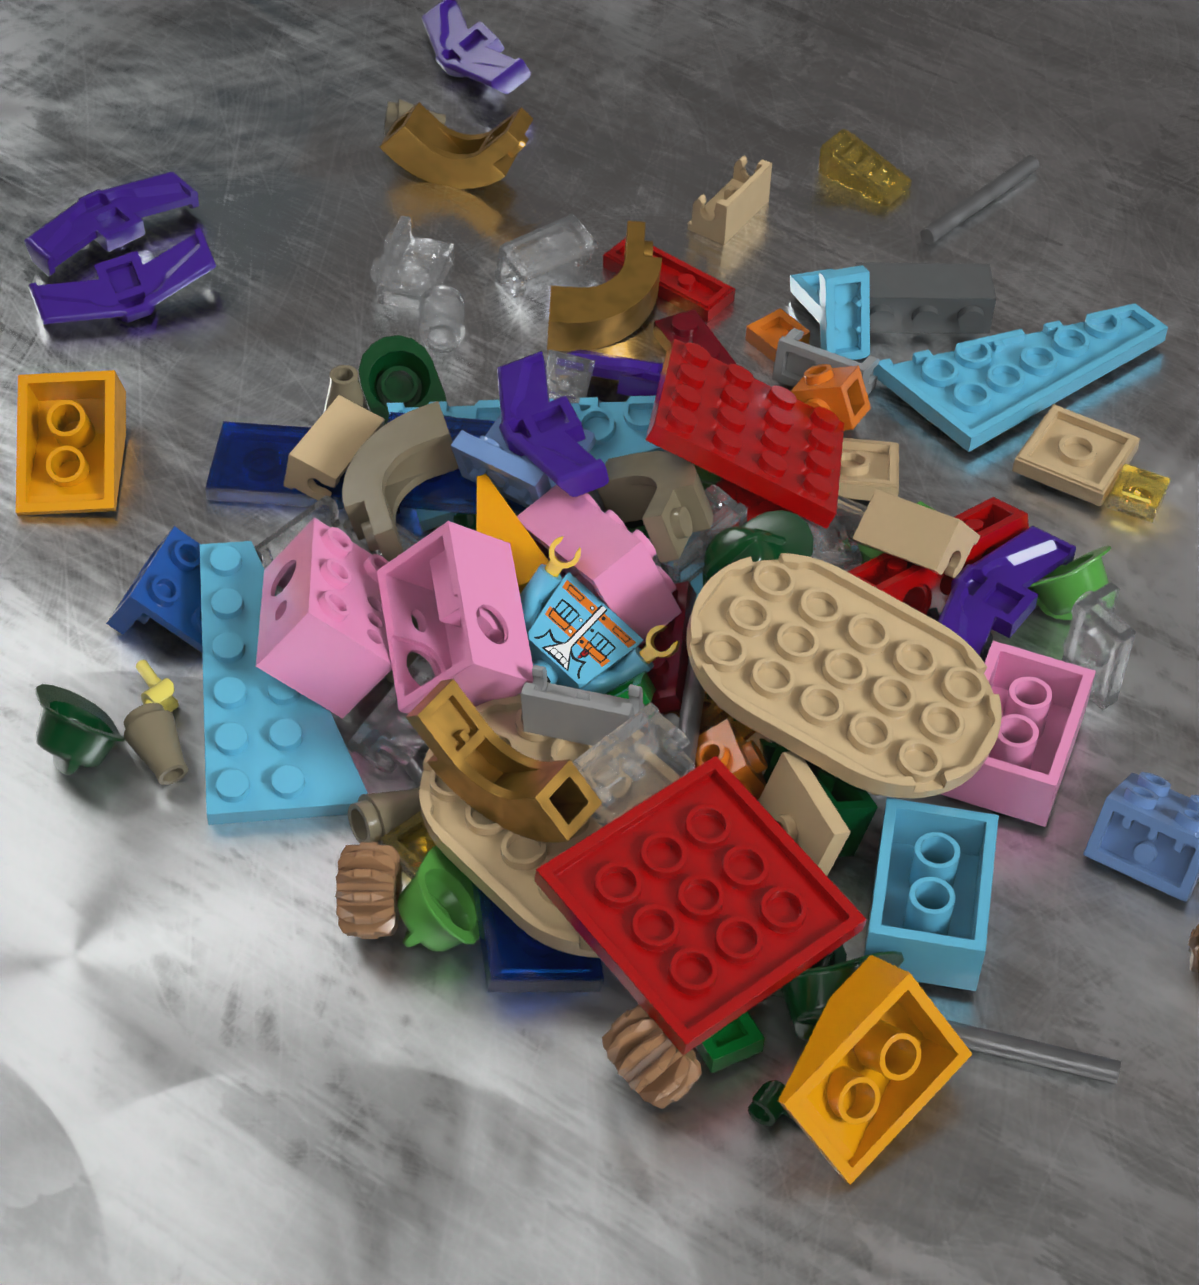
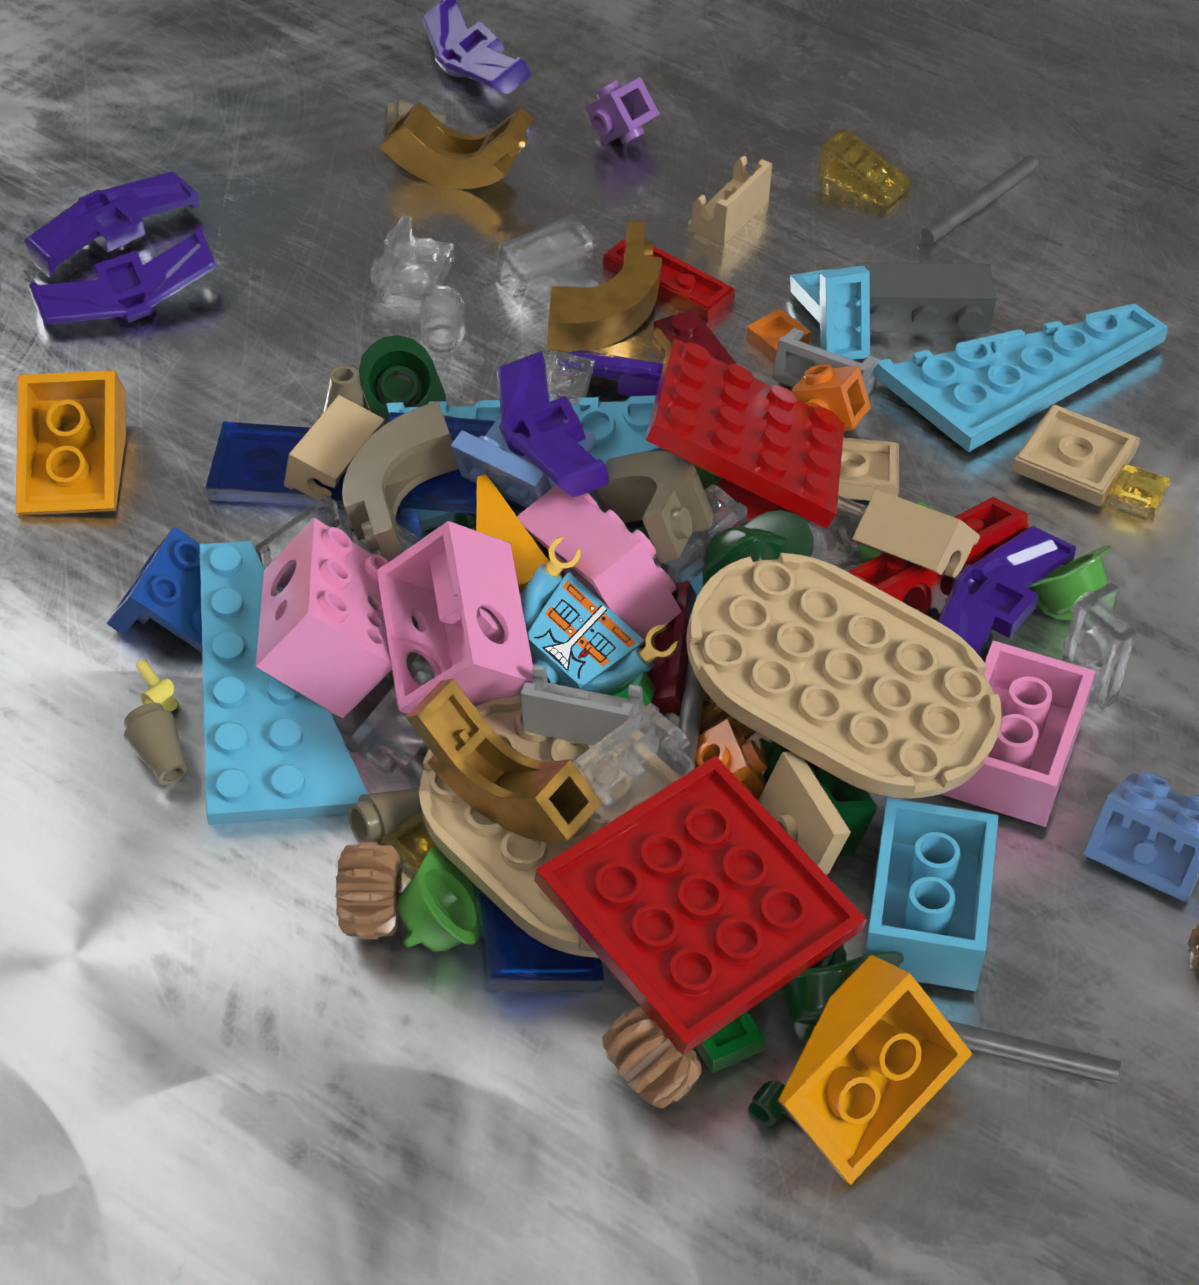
(73, 729): dark green piece -> none
(621, 111): none -> medium lavender brick

